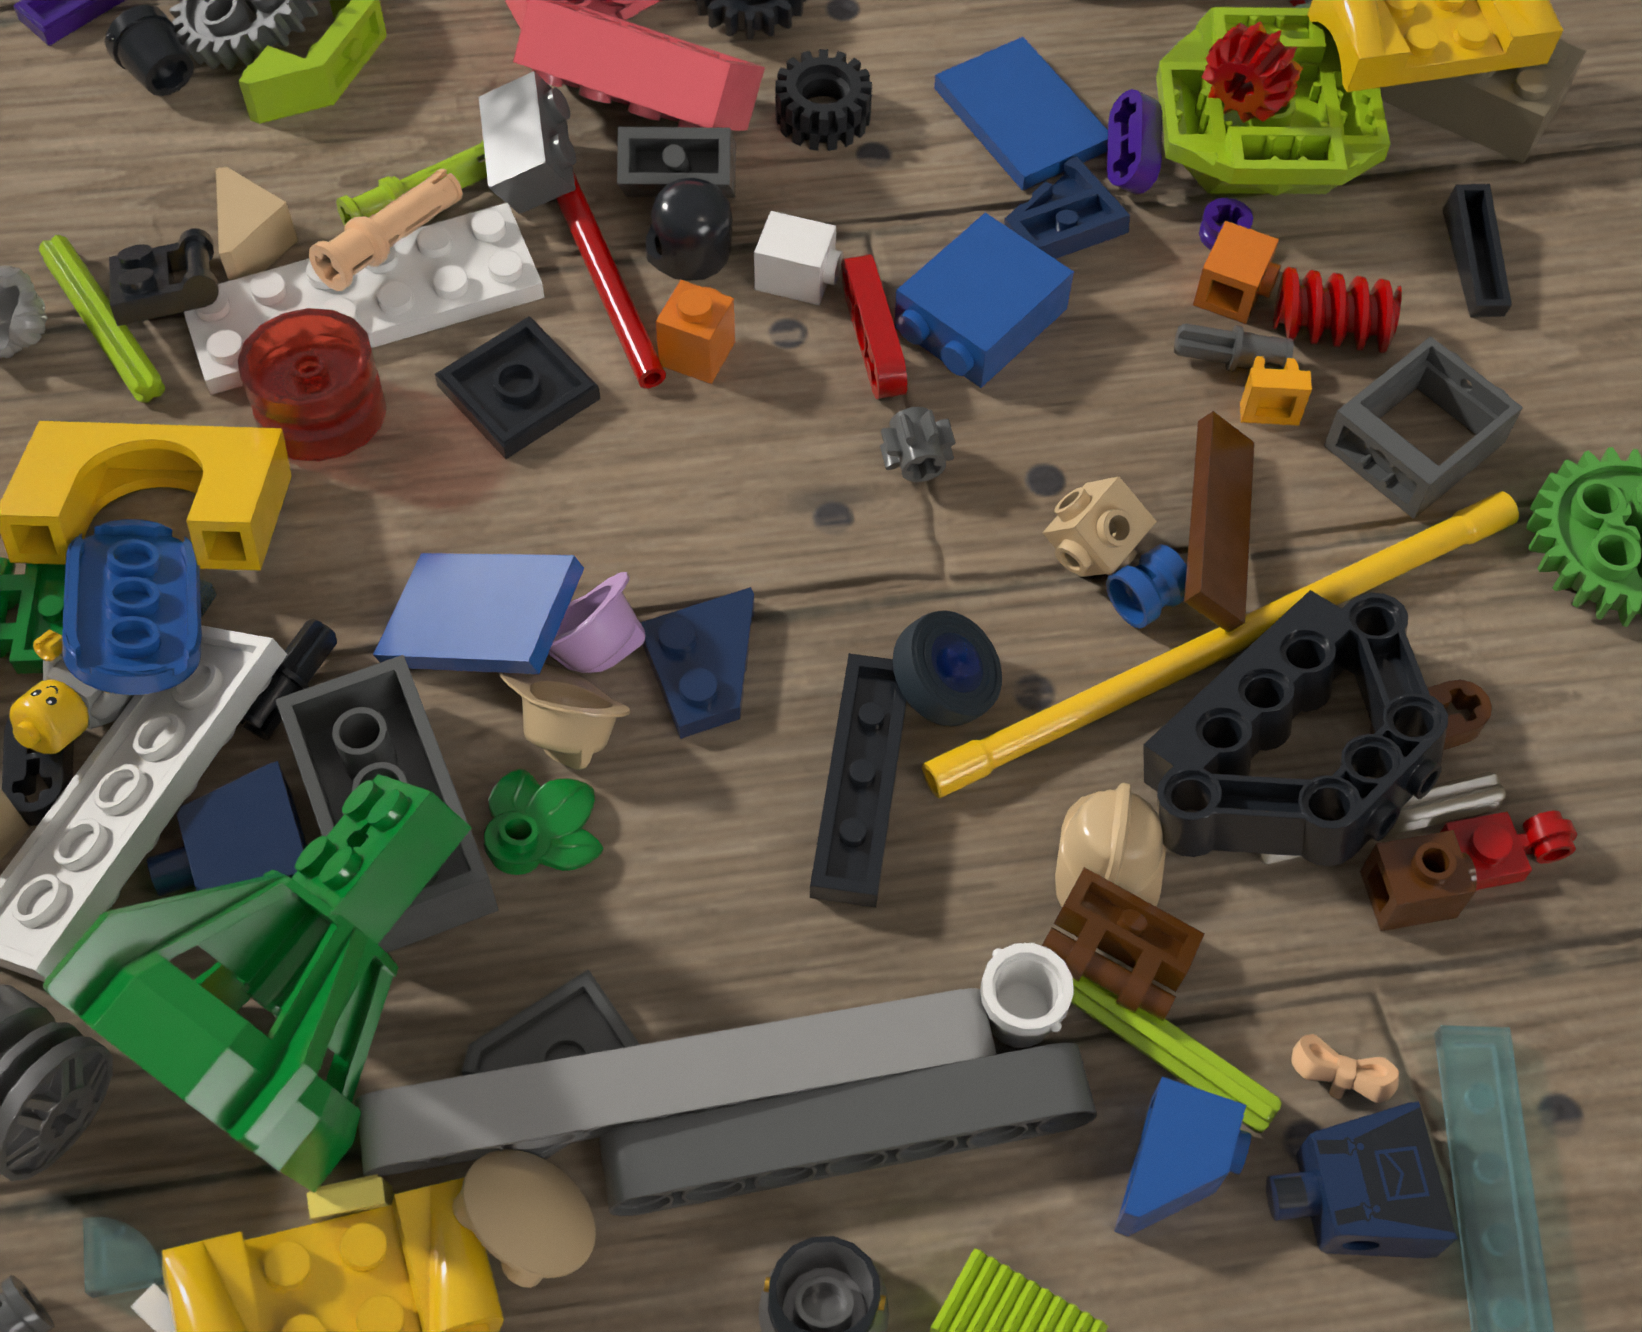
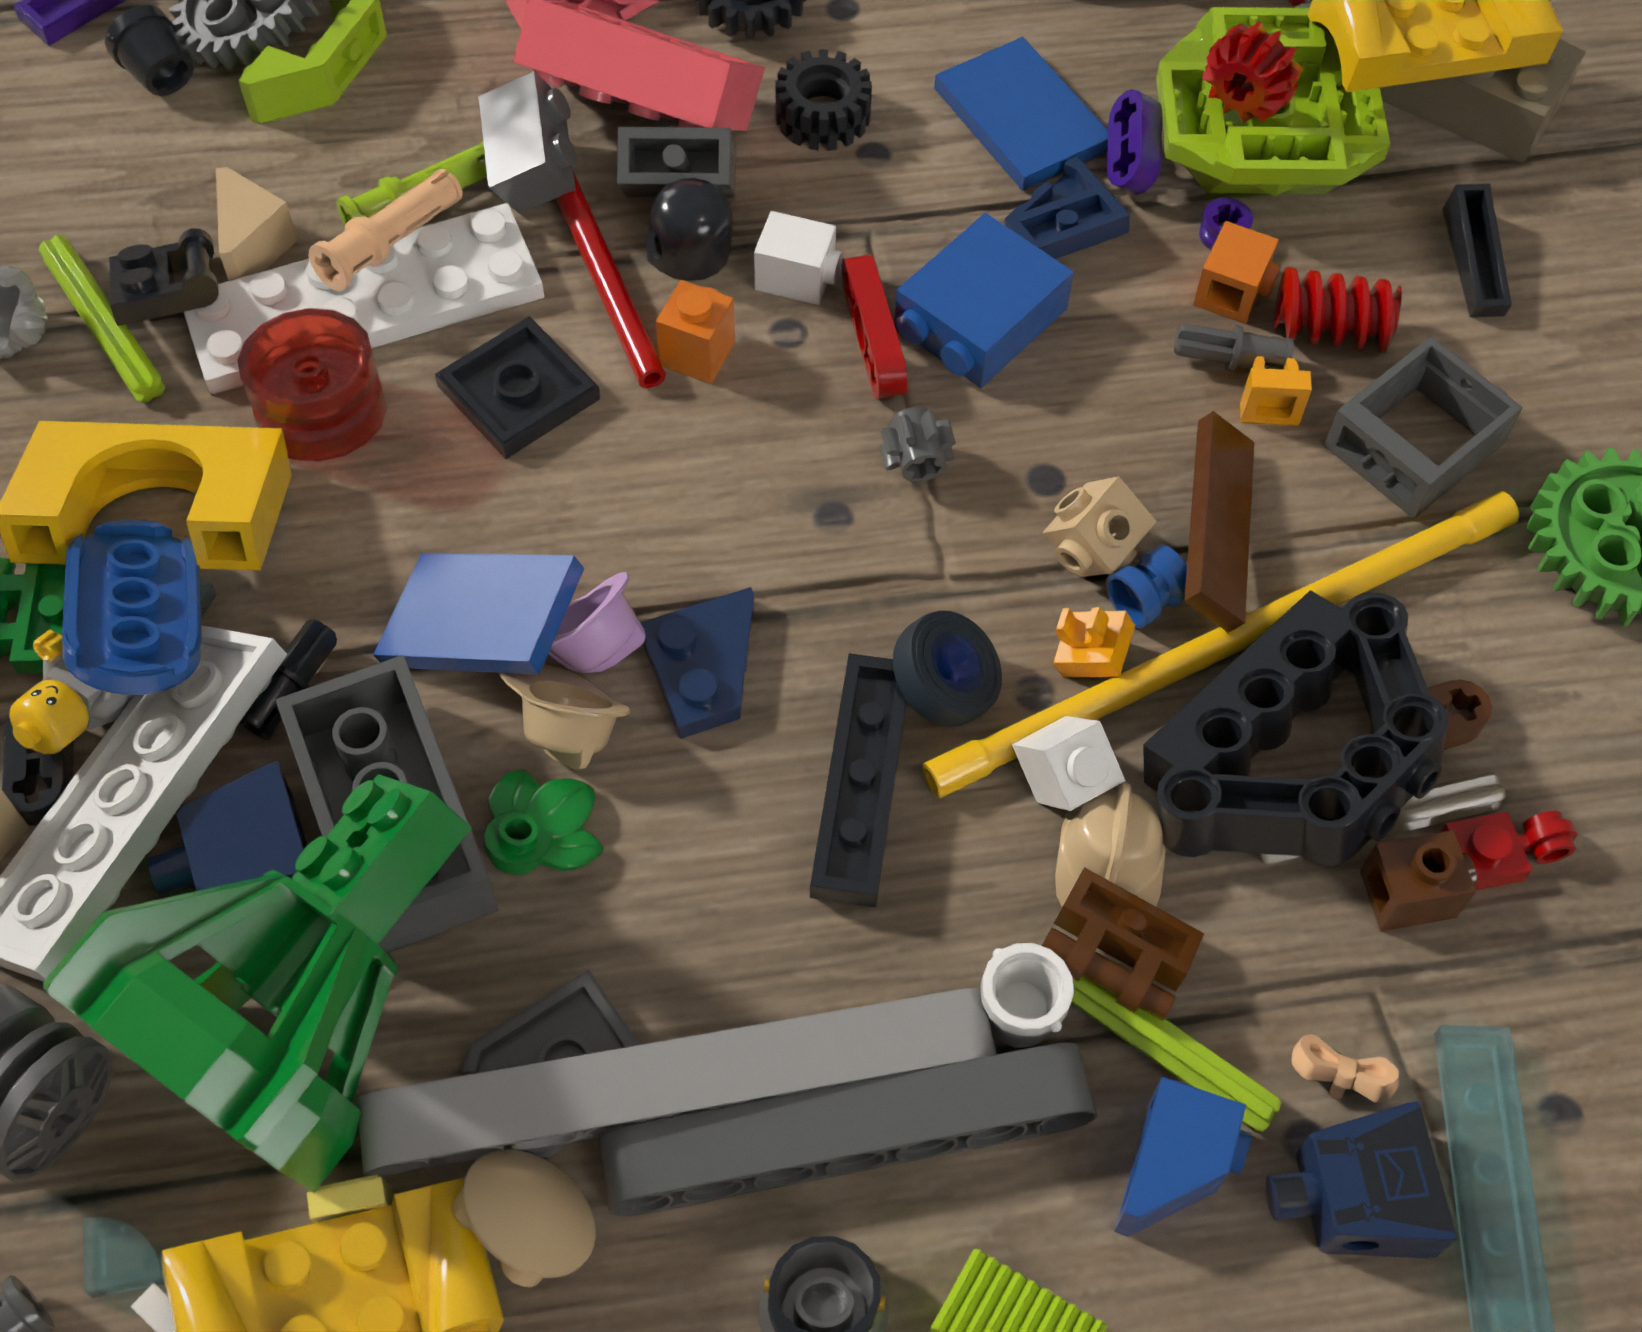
(1068, 762): none -> white brick
(1093, 642): none -> light orange tile

